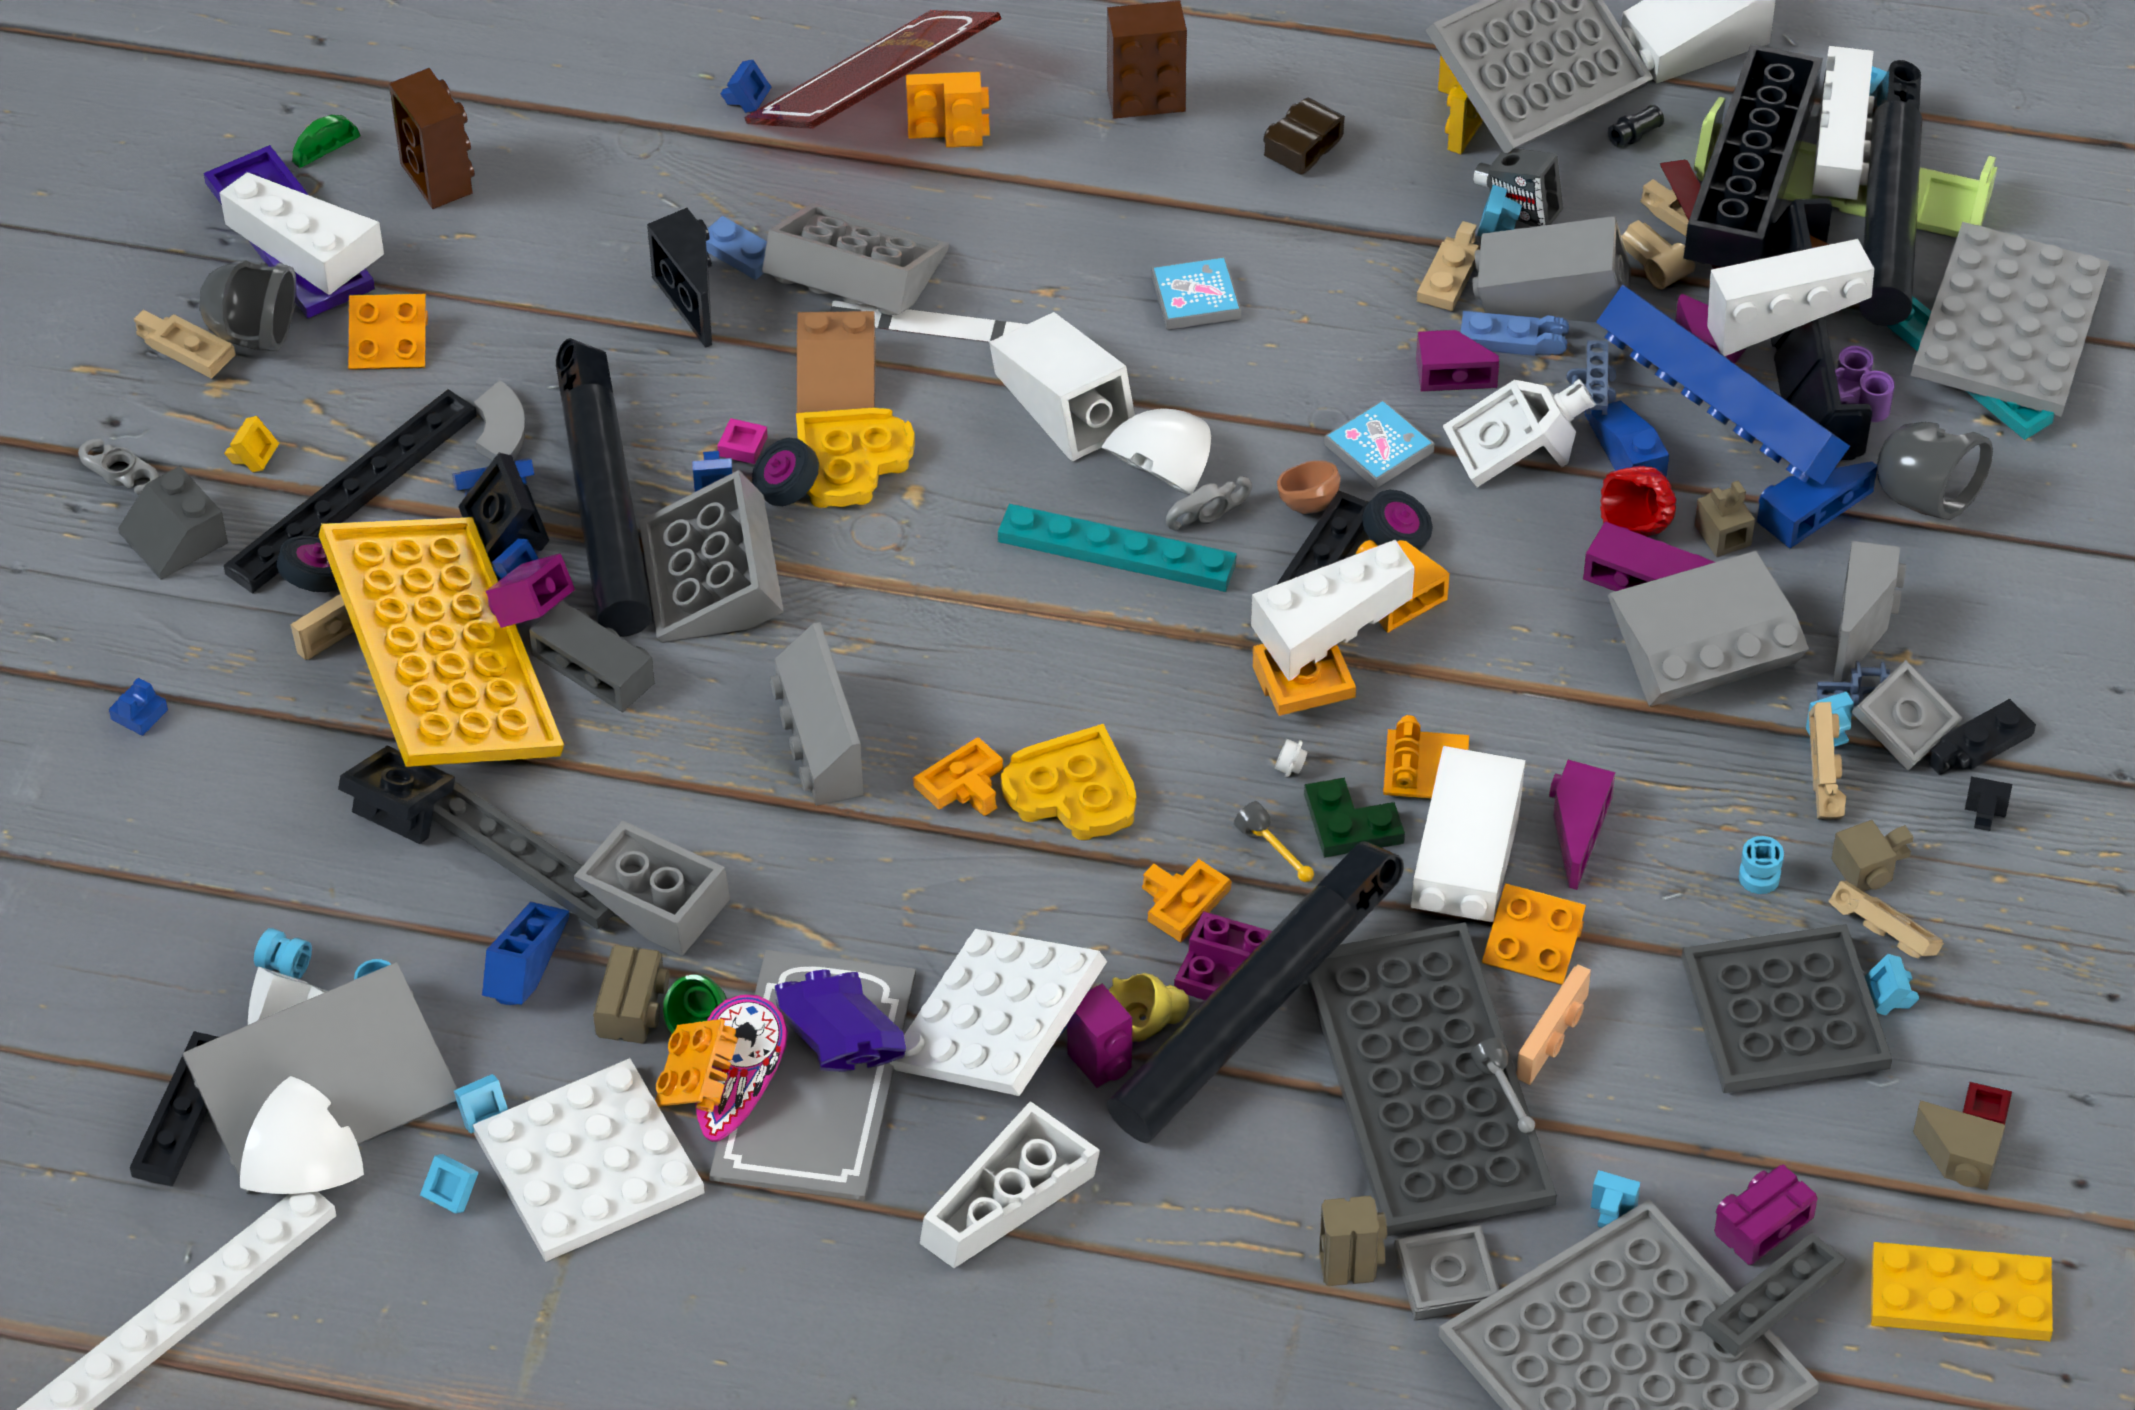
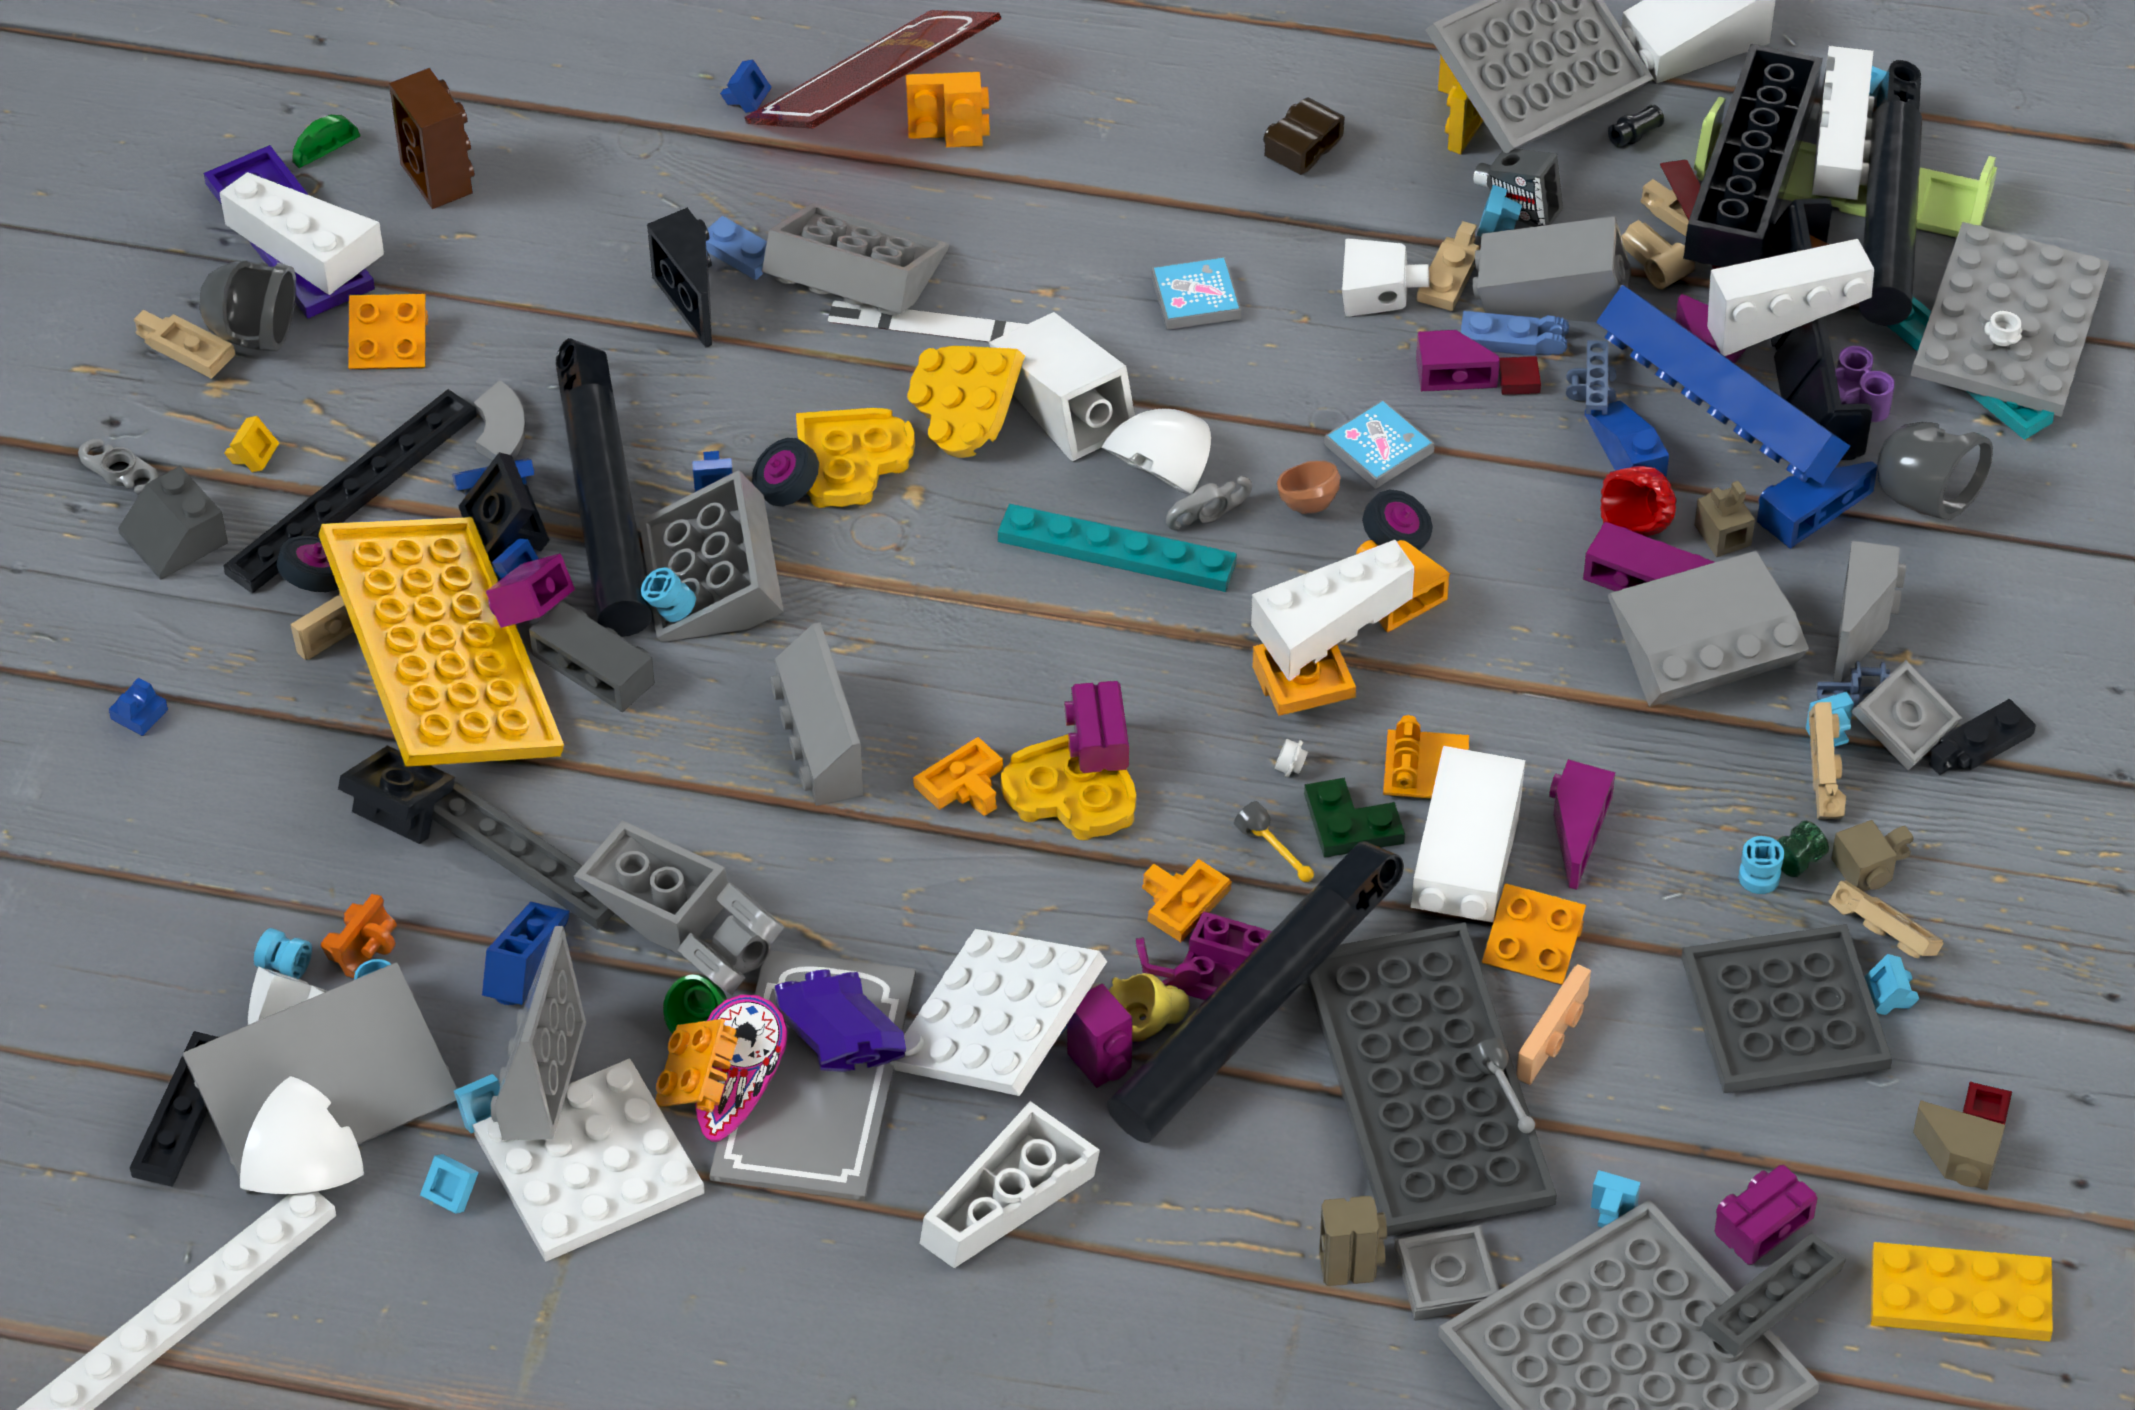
(365, 933): none -> orange hips
(542, 1050): none -> light grey slope
(630, 994): dark tan brick -> none
(668, 594): none -> medium azure wheel
(738, 944): none -> light grey piece
(742, 441): dark pink plate -> none
(835, 361): medium nougat slope -> none
(964, 394): none -> yellow plate
(1099, 727): none -> magenta brick
(1146, 59): reddish brown brick -> none
(1184, 975): none -> magenta piece
(1330, 537): black plate -> none
(1378, 277): none -> white torso
(1515, 425): white plate -> none
(1519, 375): none -> dark red tile
(1802, 846): none -> clear green wheel
(1988, 799): black tile -> none
(2004, 328): none -> white plate

